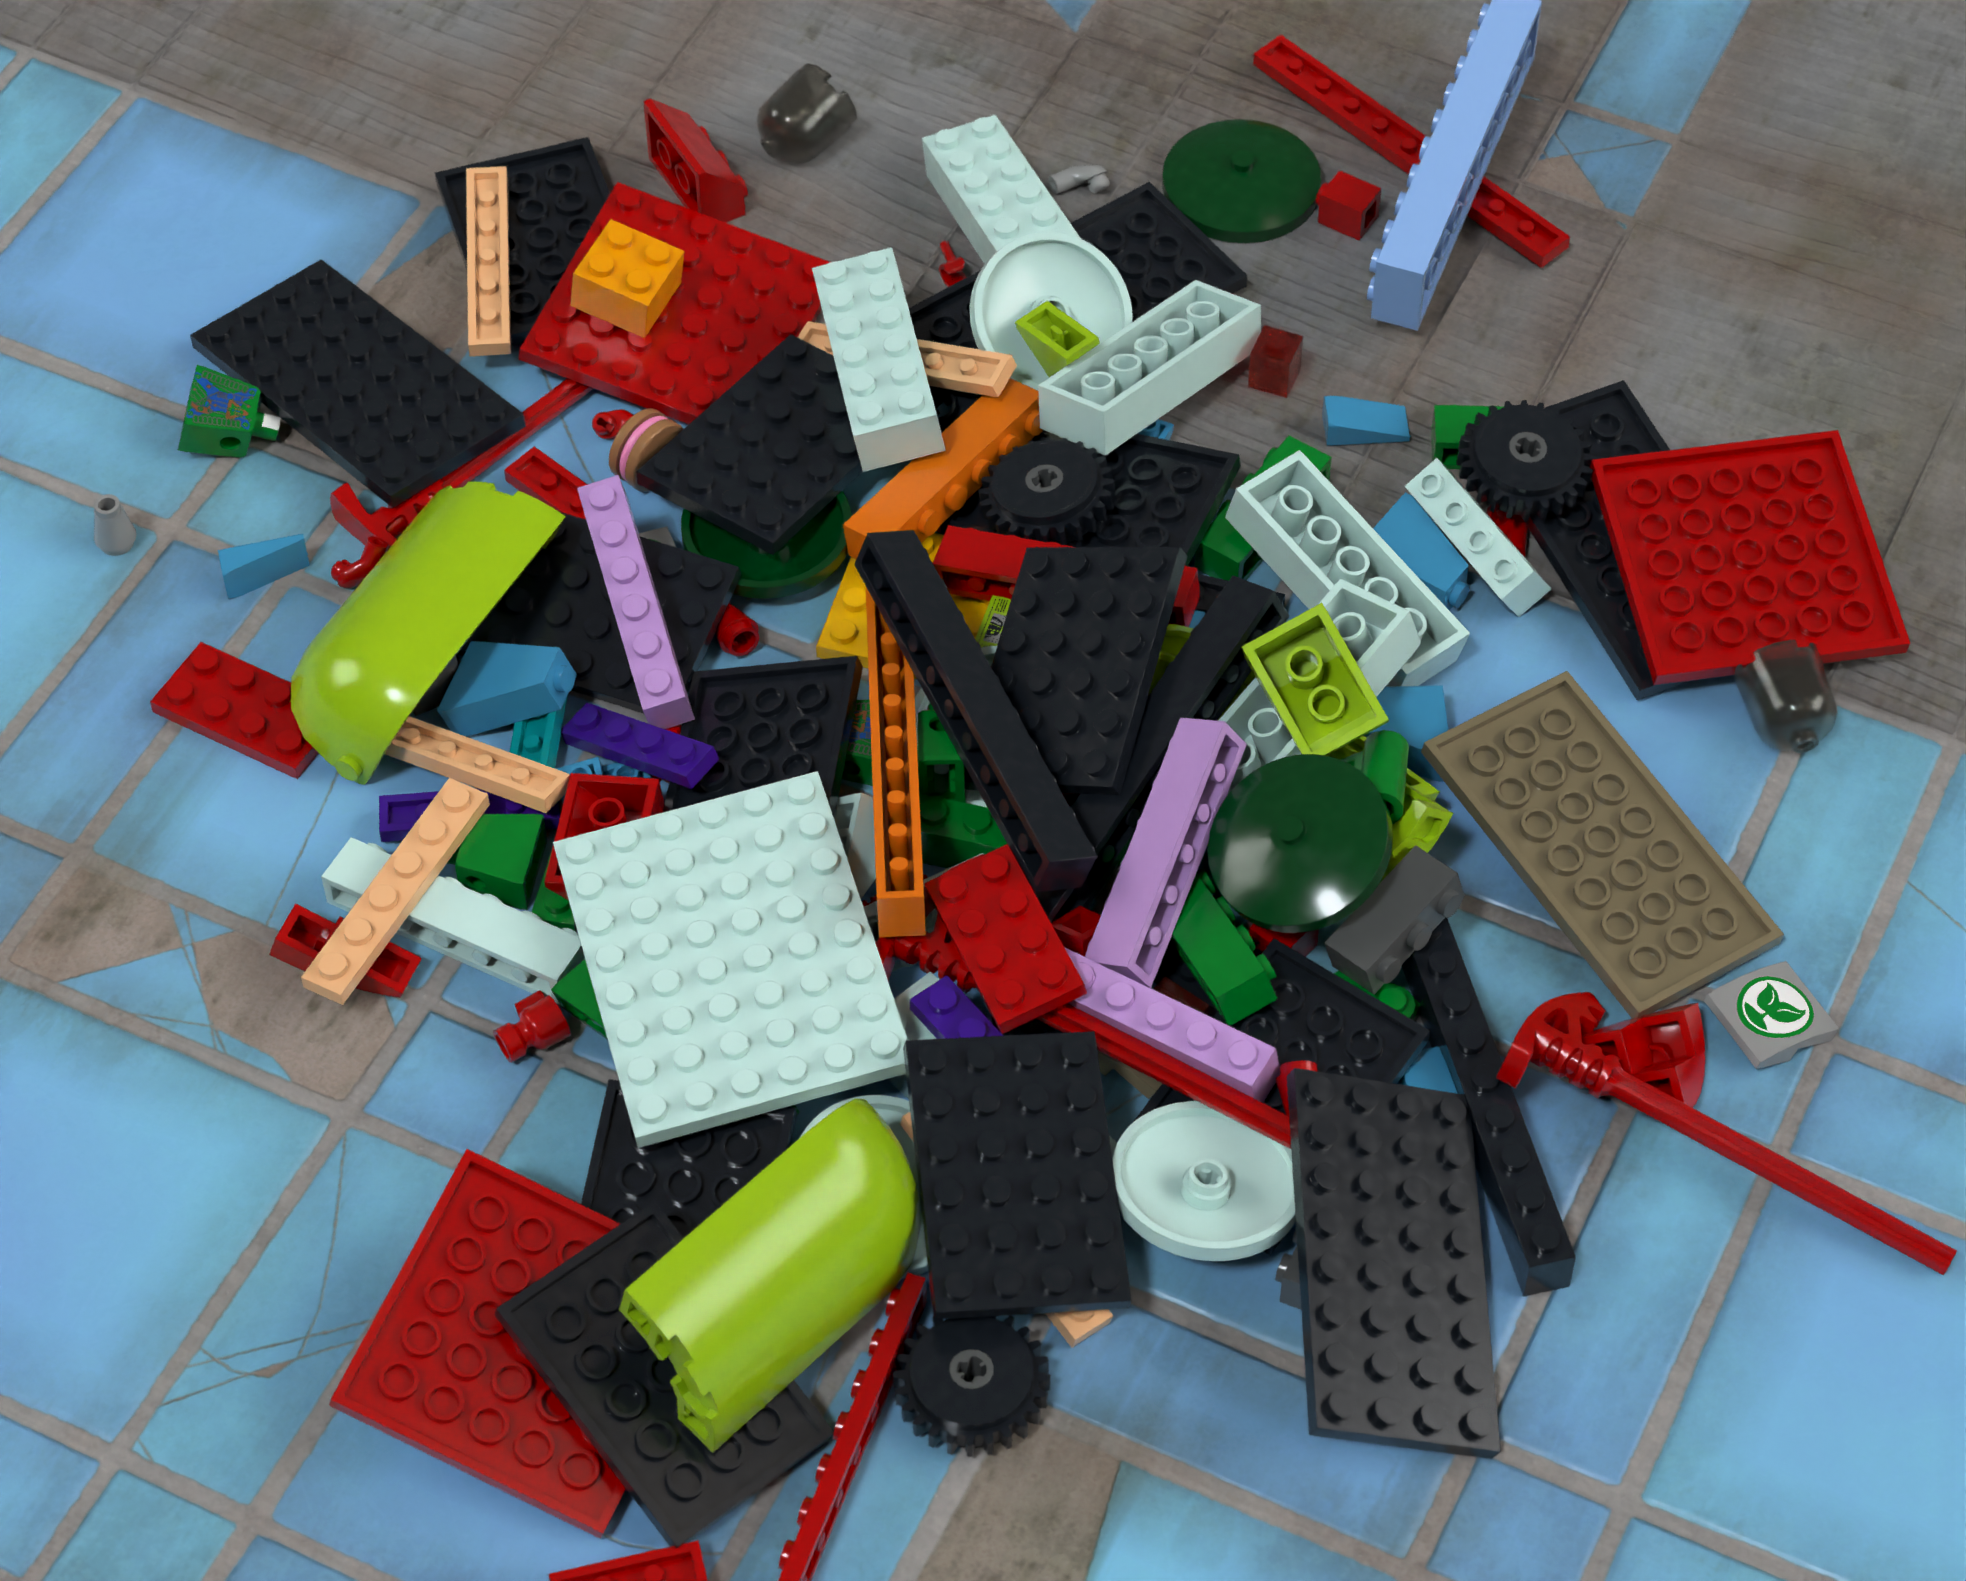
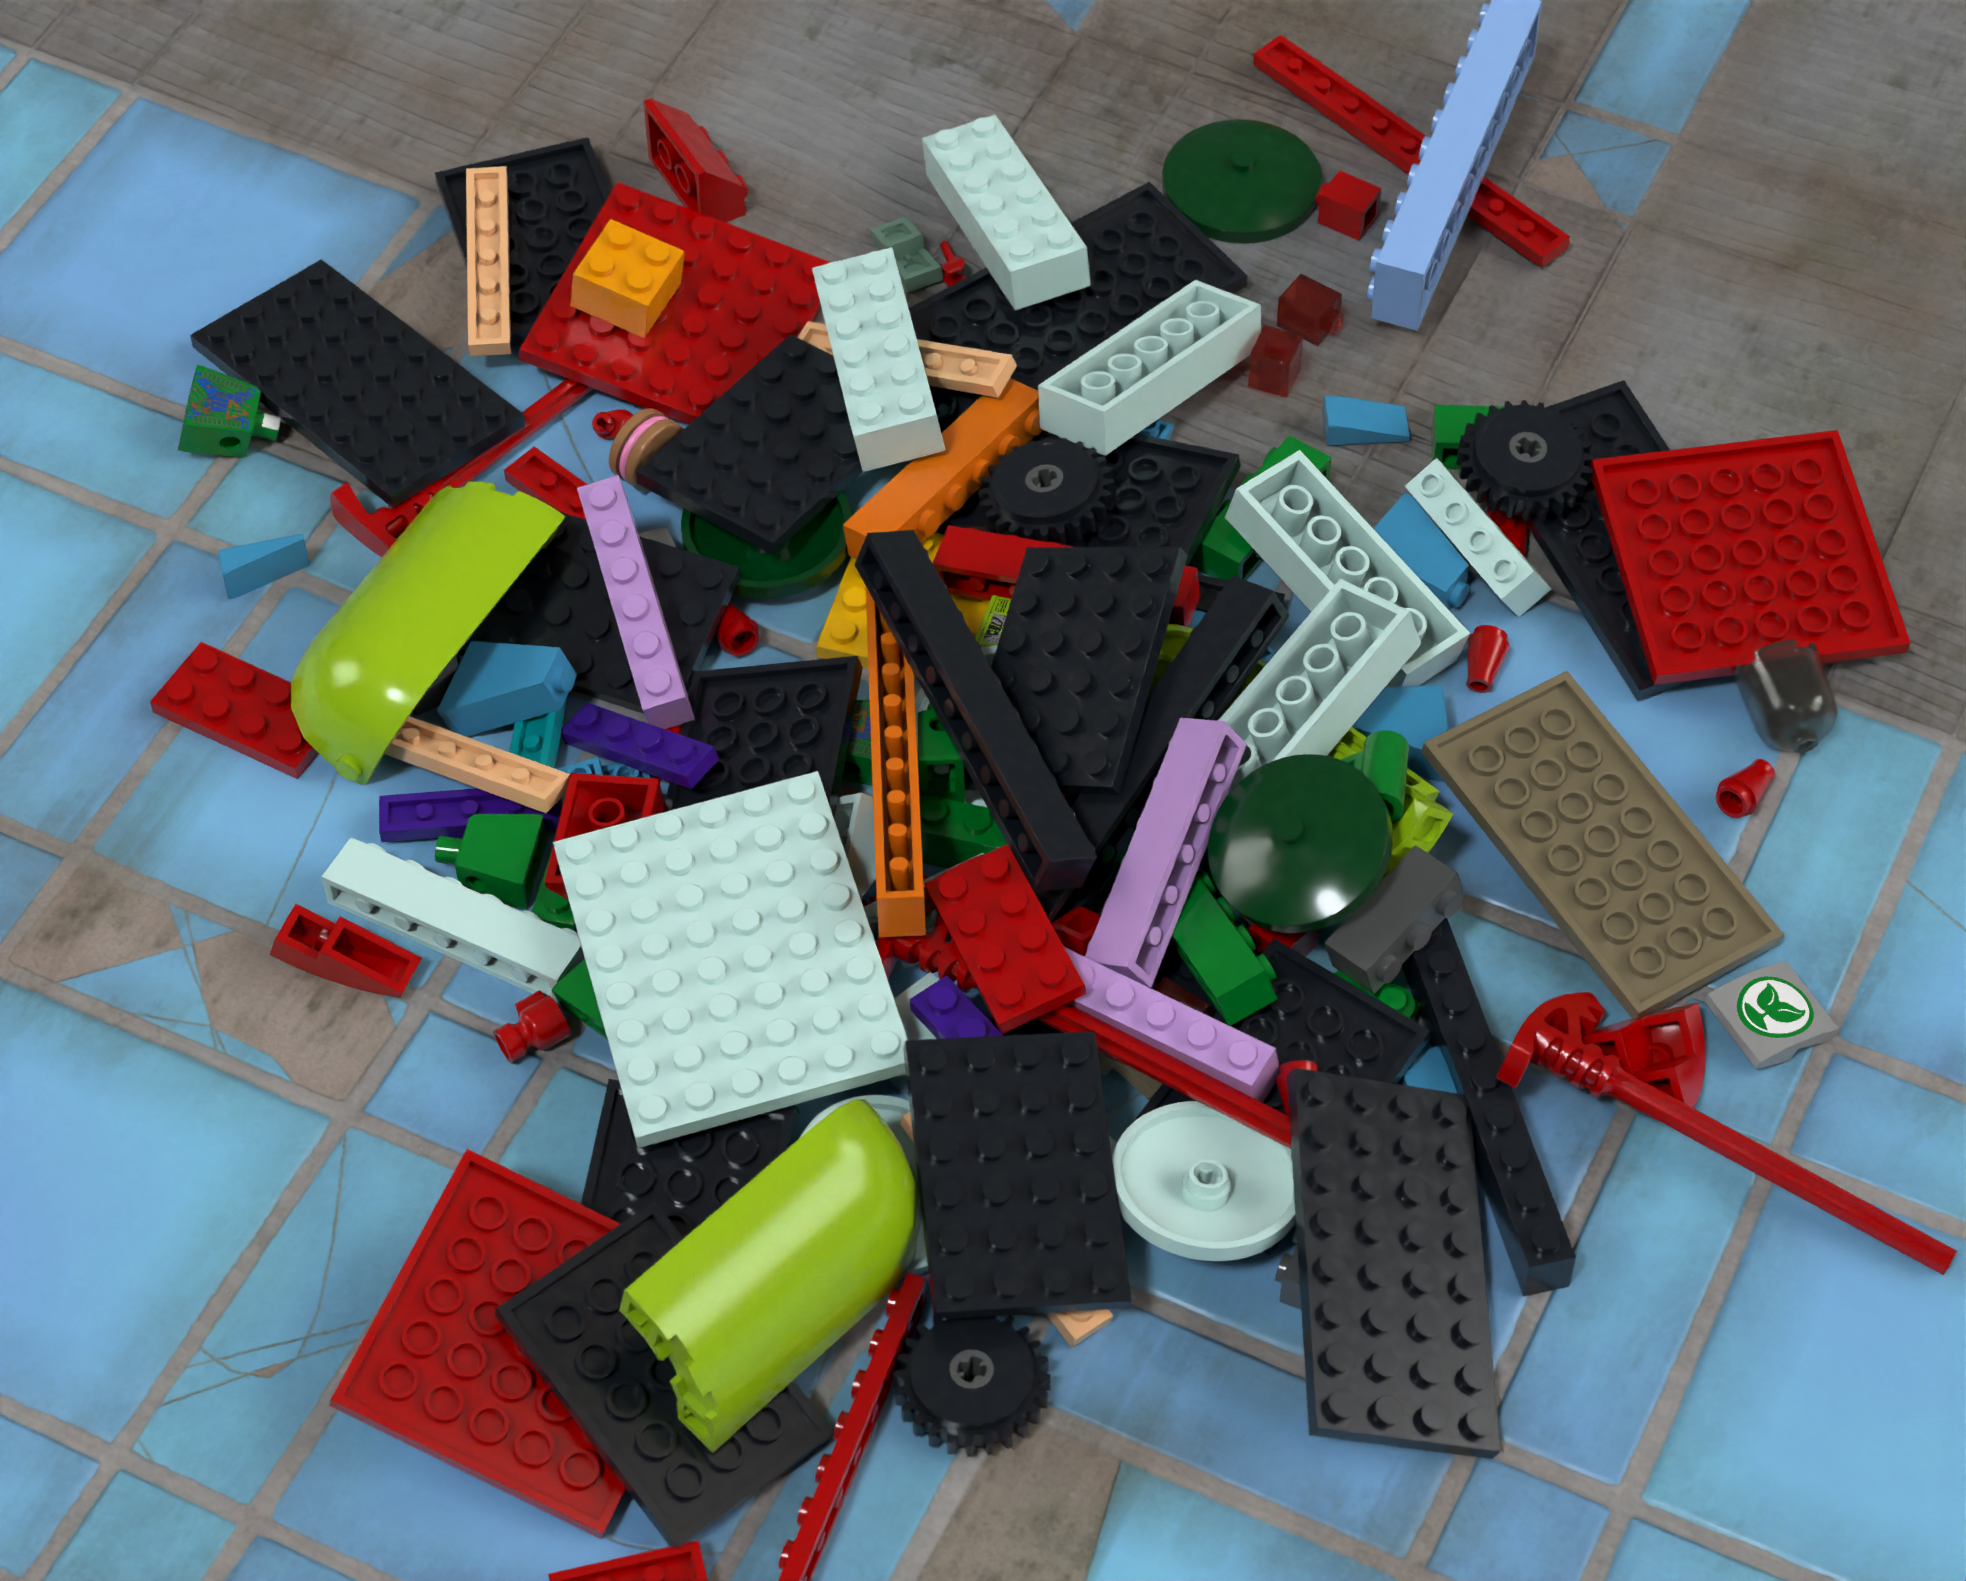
(112, 526): light grey cone -> none
(351, 574): red arm -> none
(395, 891): light nougat plate -> none
(804, 116): clear smoke cylinder -> none
(913, 261): none -> sand green slope
(1040, 270): light aqua dish -> none
(1055, 337): lime slope -> none
(1078, 175): light grey arm -> none
(1310, 310): none -> clear red brick
(1314, 683): lime slope -> none
(1485, 655): none -> red cone
(1743, 790): none -> red cone

